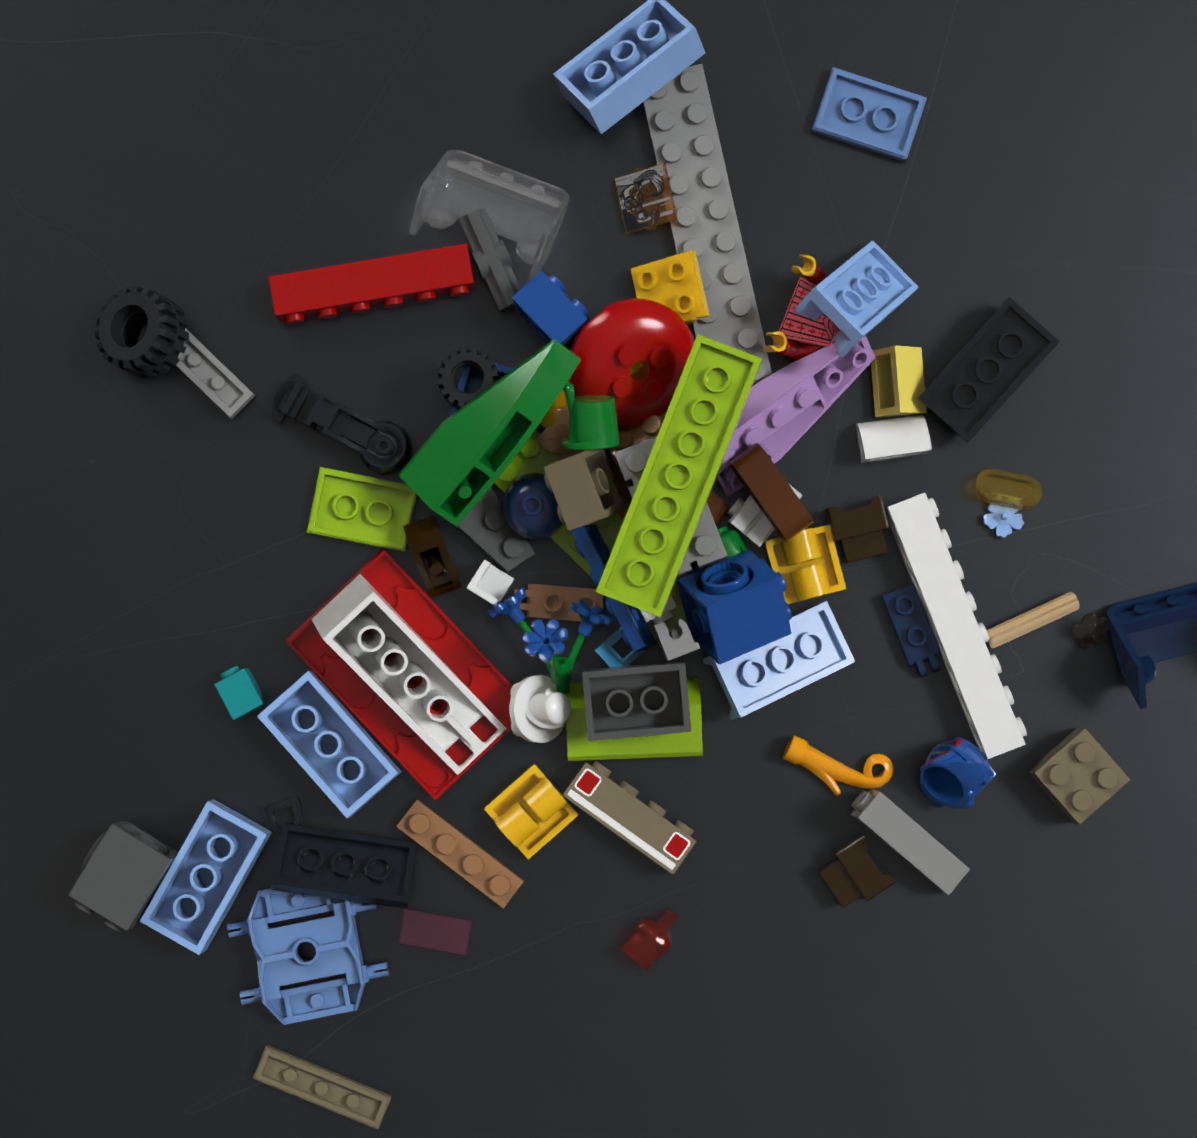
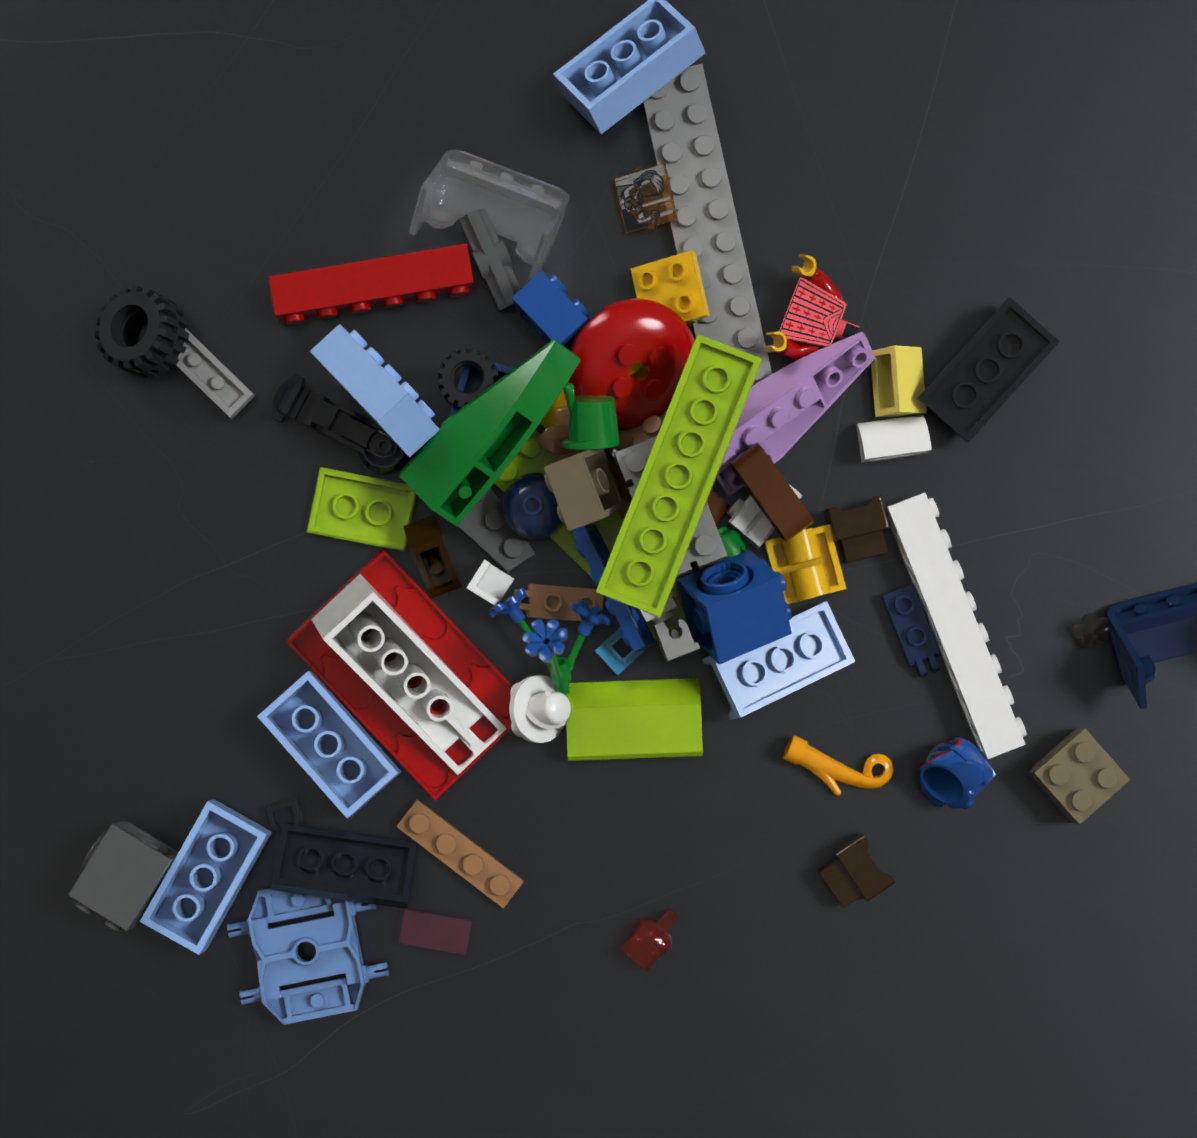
(240, 692): teal brick -> none
(322, 1087): dark tan tile -> none
(376, 389): none -> light blue brick
(531, 811): yellow plate -> none
(629, 817): dark tan brick -> none
(636, 700): dark grey brick -> none
(858, 295): light blue plate -> none
(869, 114): medium blue tile -> none
(909, 840): light grey slope -> none
(1003, 519): light blue plant -> none
(1008, 489): clear yellow tile -> none
(1032, 619): tan axle -> none

